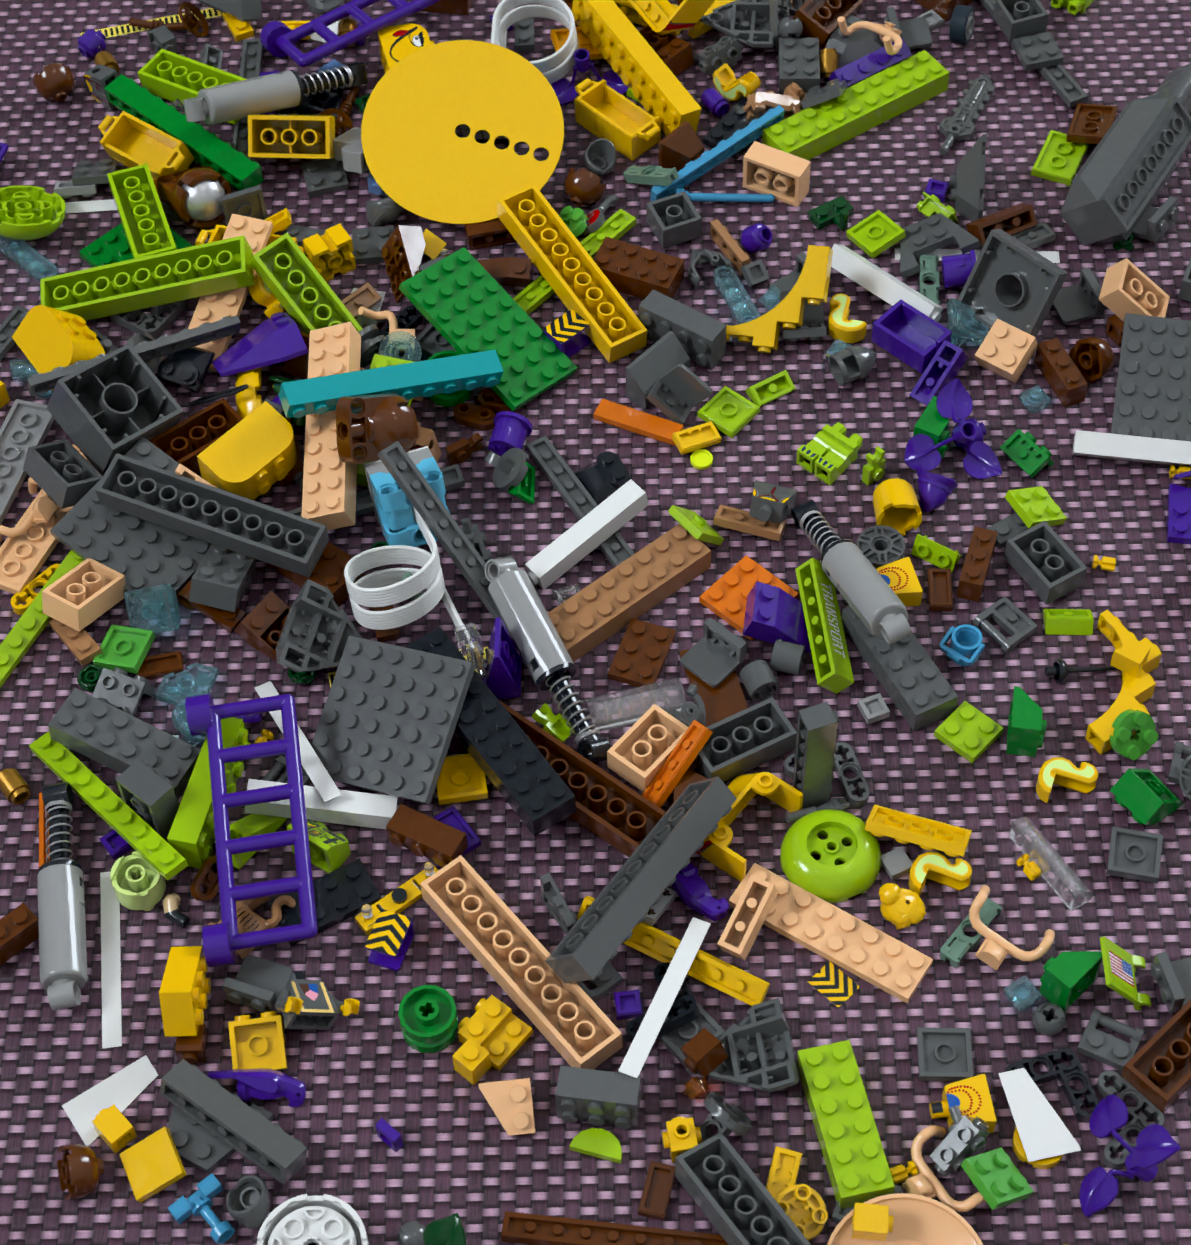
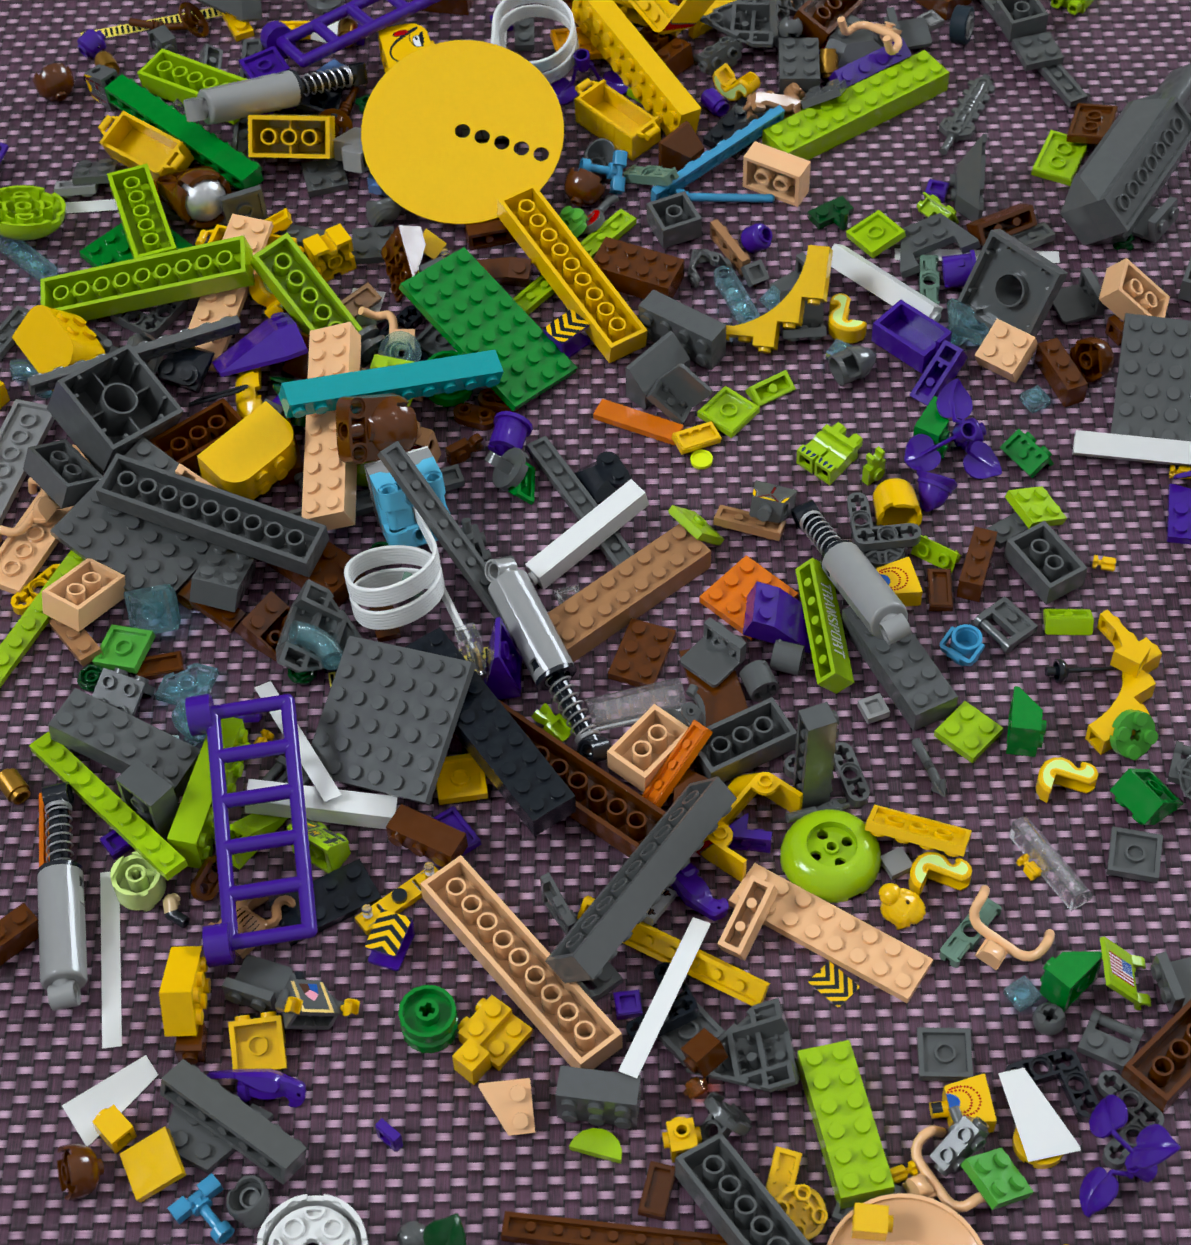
(263, 63): none -> dark purple plate
(318, 641): none -> clear light blue cylinder
(613, 171): none -> dark azure bar
(749, 840): none -> dark purple slope
(868, 531): none -> dark grey beam
(939, 784): none -> dark grey piece

